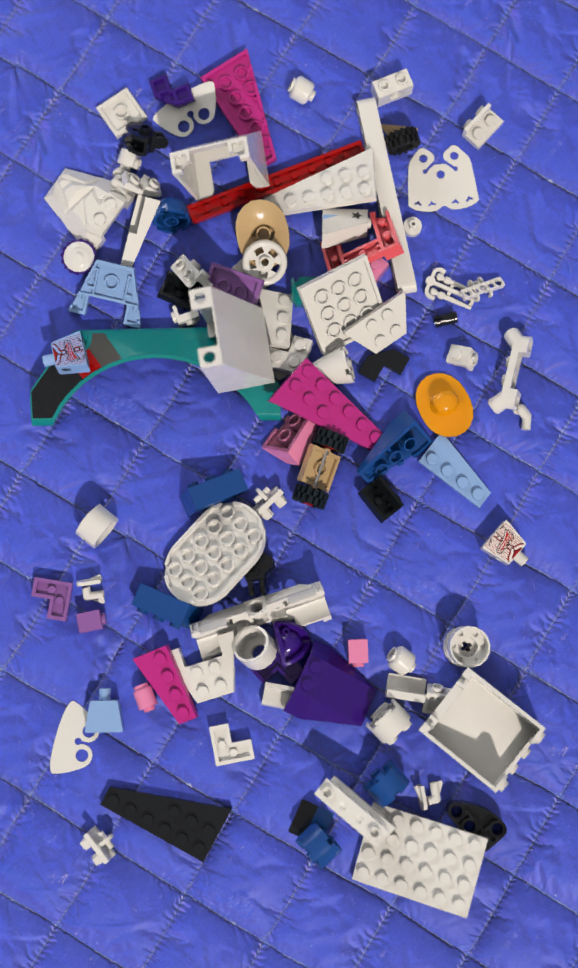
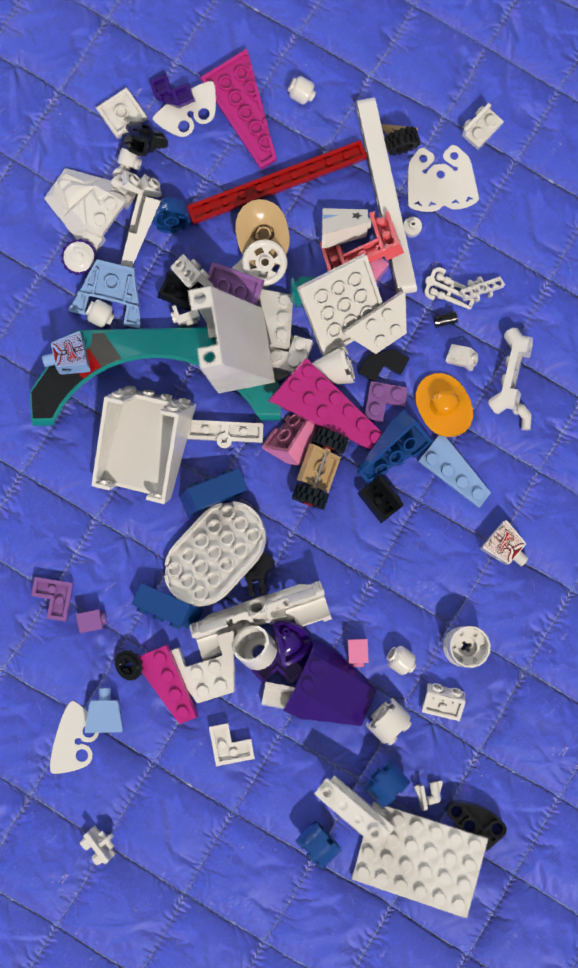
(96, 526): white piece -> none
(97, 596): white piece -> none
(99, 313): none -> white head
(128, 672): none -> black gear
(142, 442): none -> white windscreen
(145, 697): bright pink brick -> none
(175, 820): black wing -> none
(193, 166): white windscreen -> none
(226, 432): none -> white hinge
(265, 499): white hips -> none
(307, 814): black sticker -> none
(338, 186): white wing -> none
(383, 394): none -> medium lavender plate
(392, 87): white brick -> none
(405, 688): white panel -> none
(482, 730): white windscreen -> none

